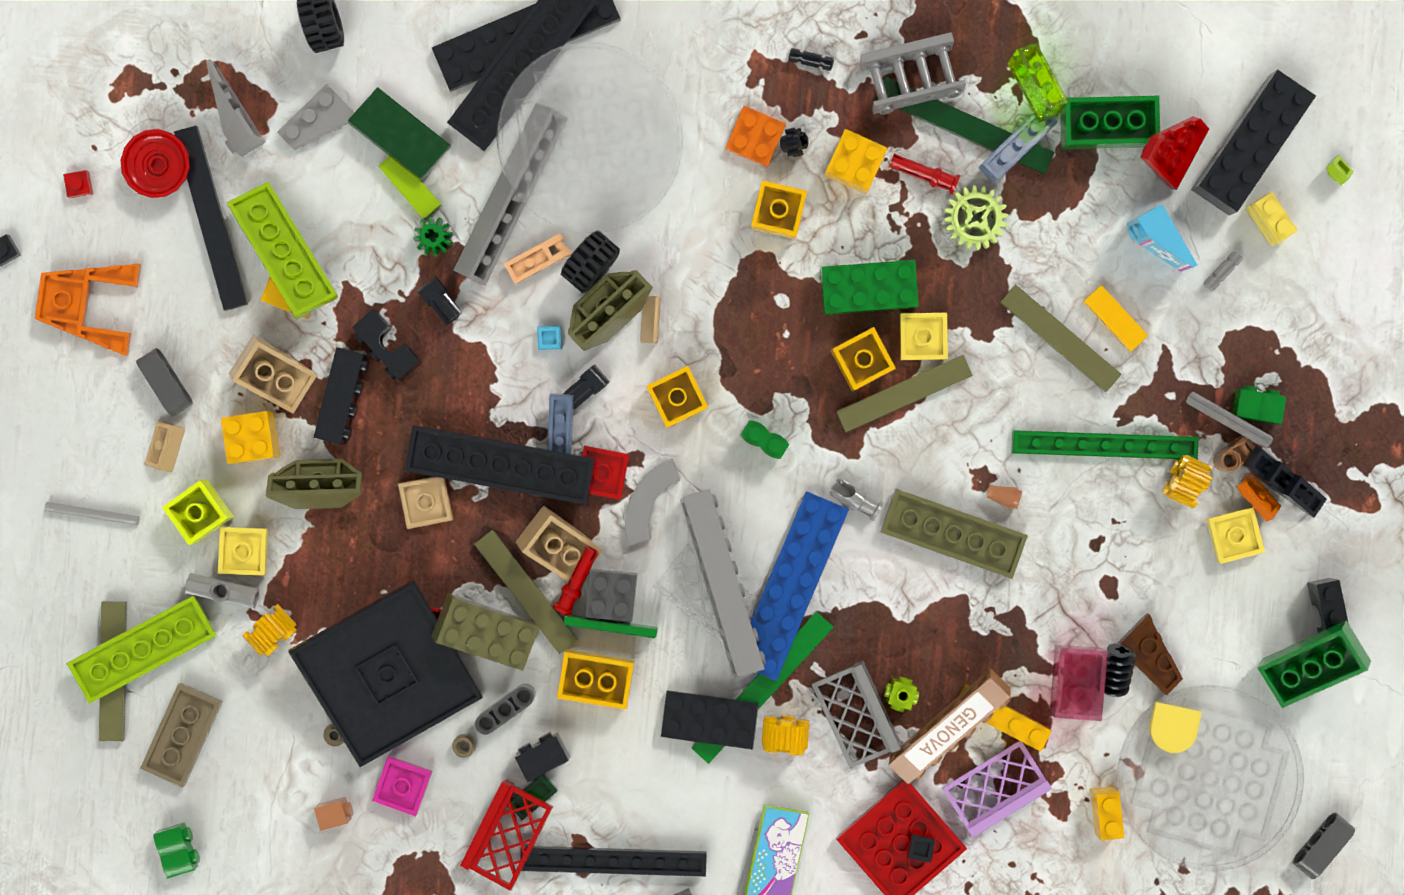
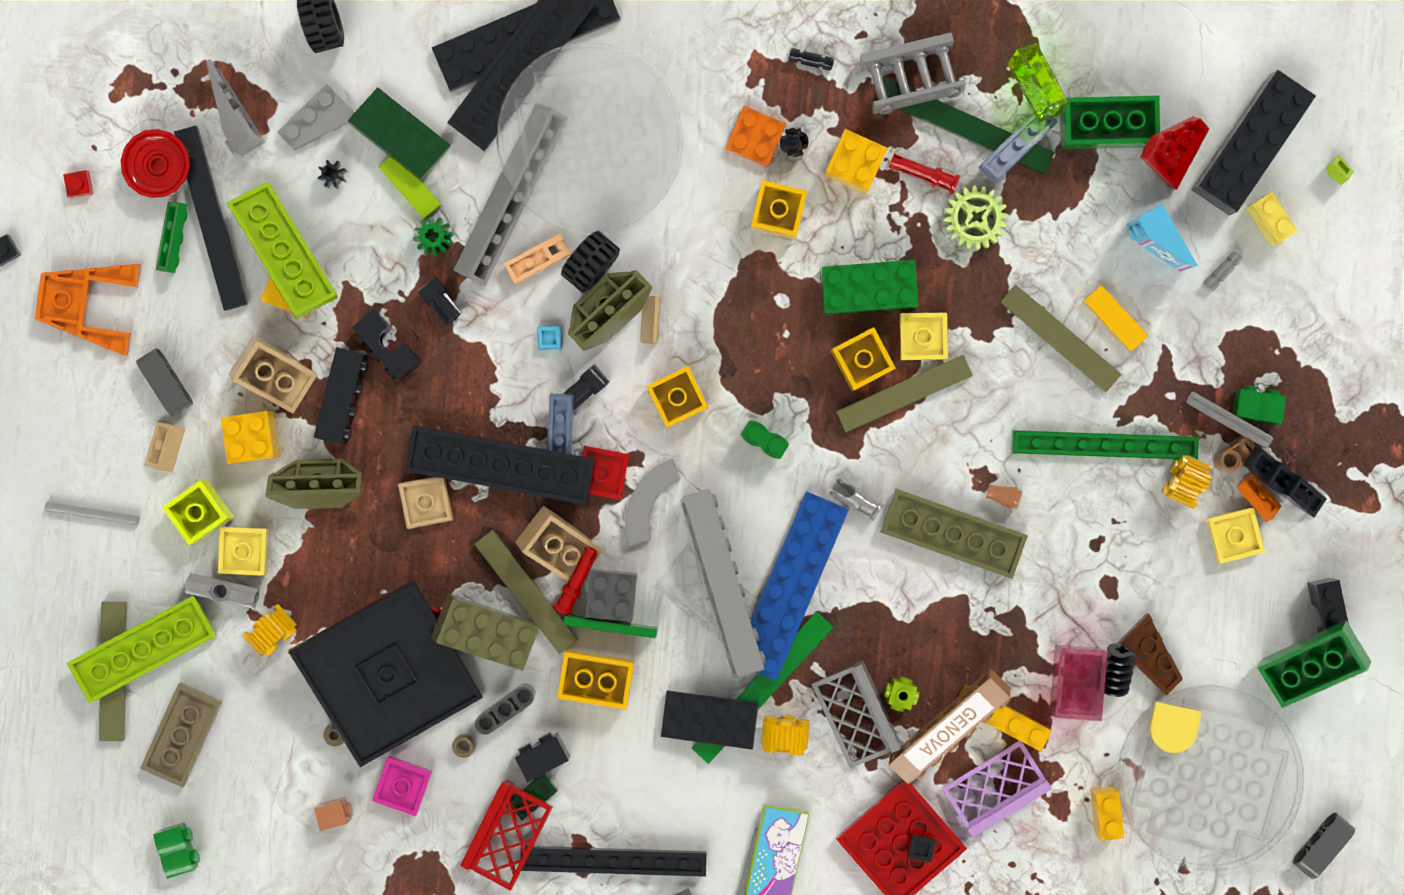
(171, 237): none -> green plate
(338, 177): none -> black gear

